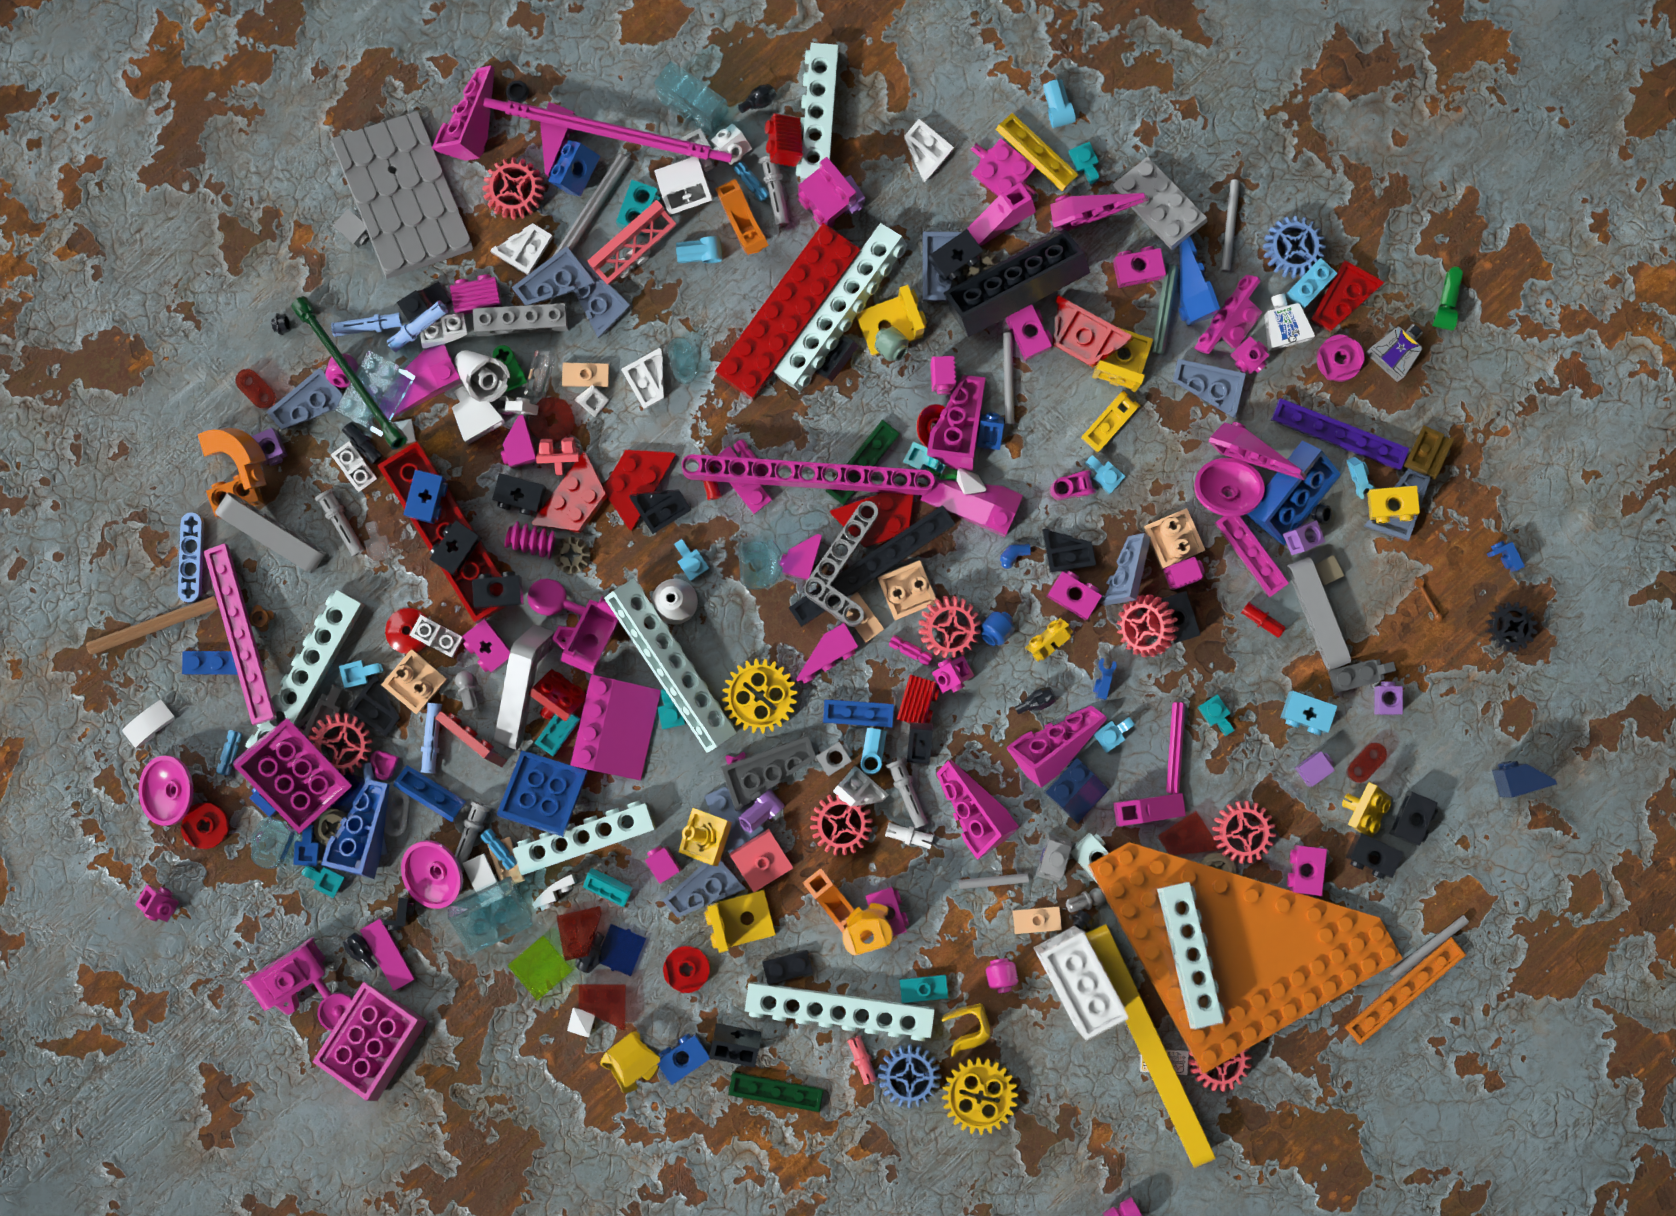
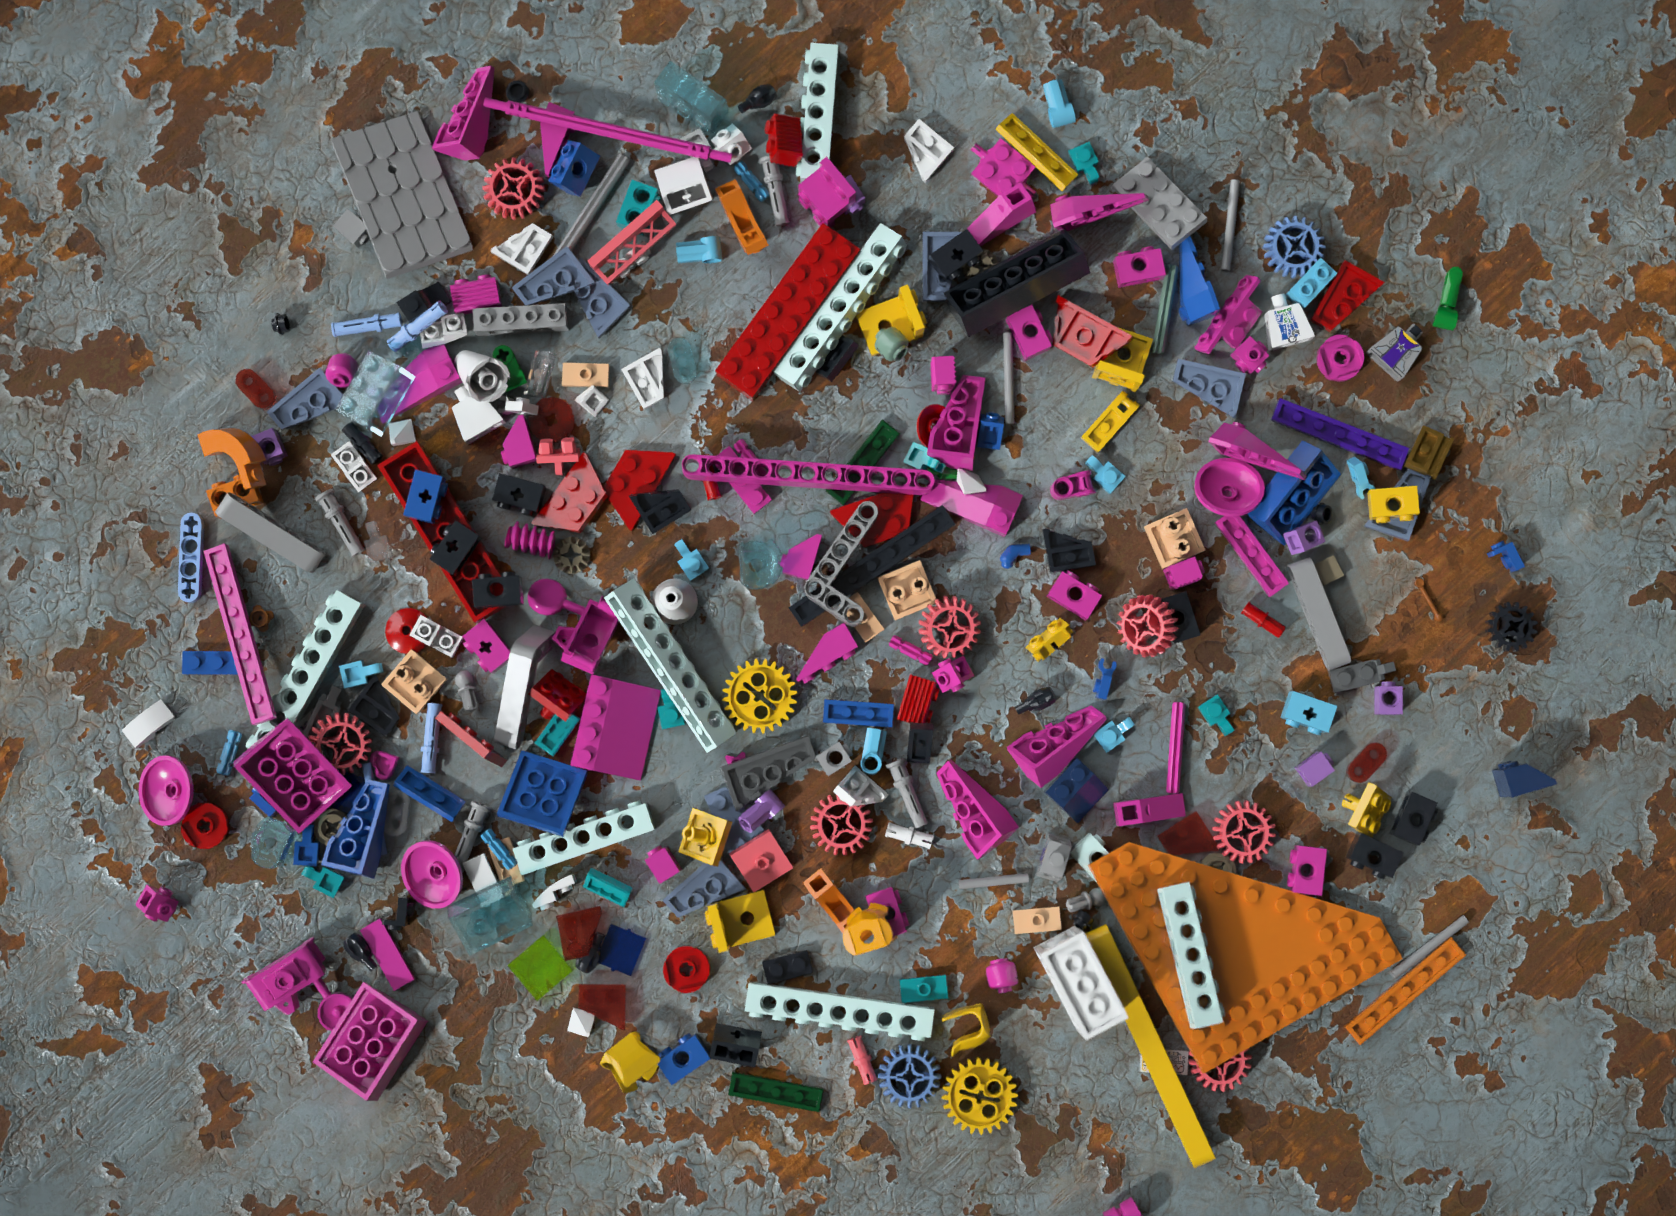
(152, 625): medium nougat axle -> none
(392, 433): dark green hose -> none
(997, 628): blue head -> none
(1126, 581): sand blue wing -> none

